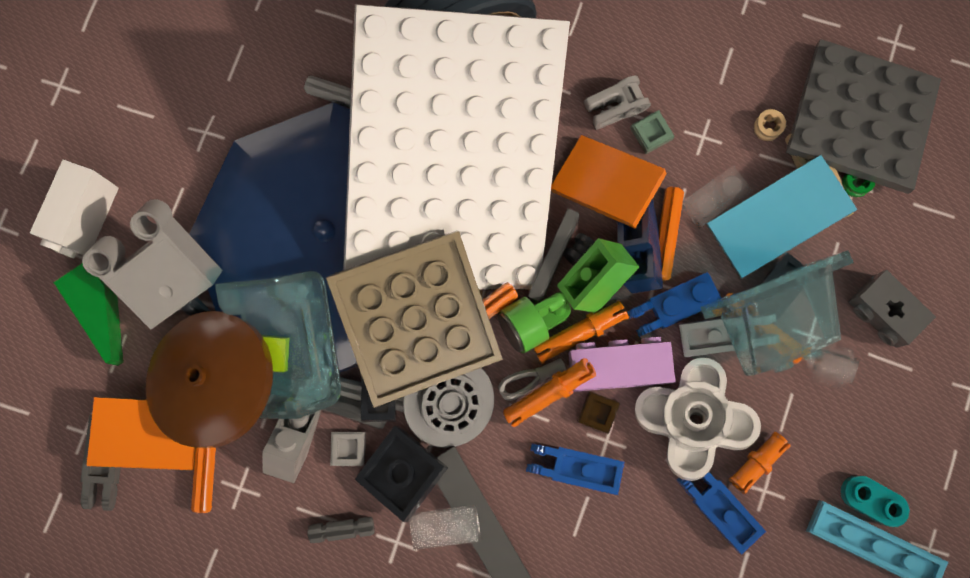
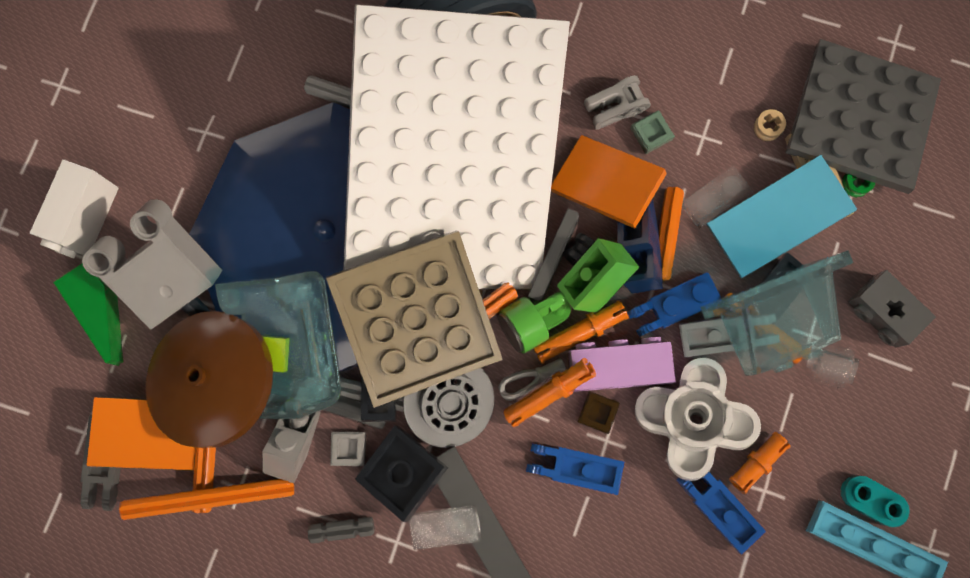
(205, 498): none -> orange axle

